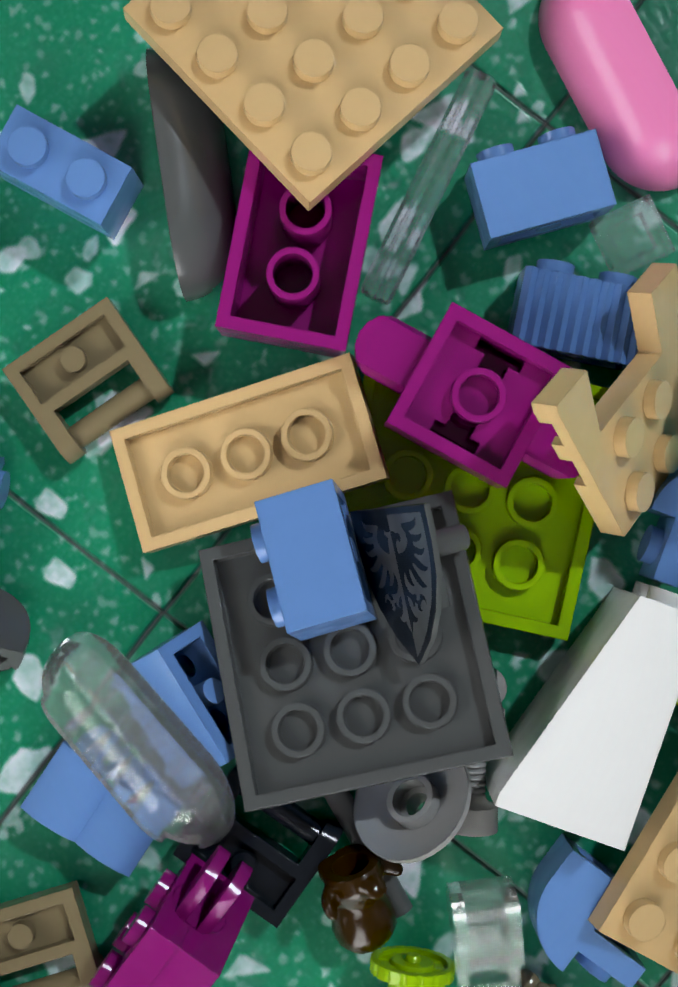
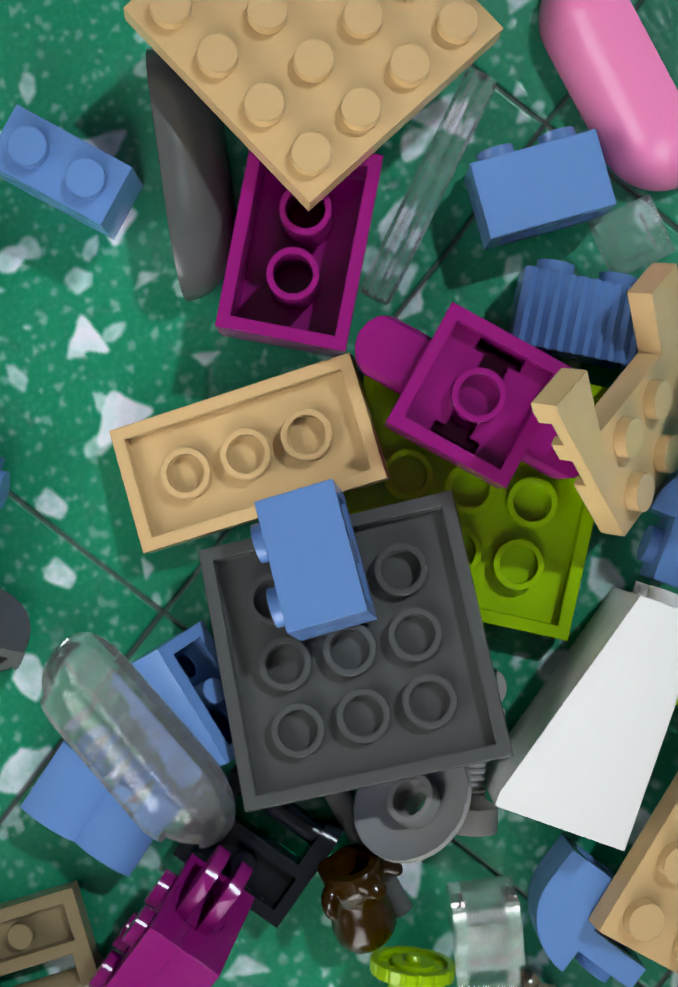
(74, 364): dark tan plate -> none
(405, 568): shield -> none

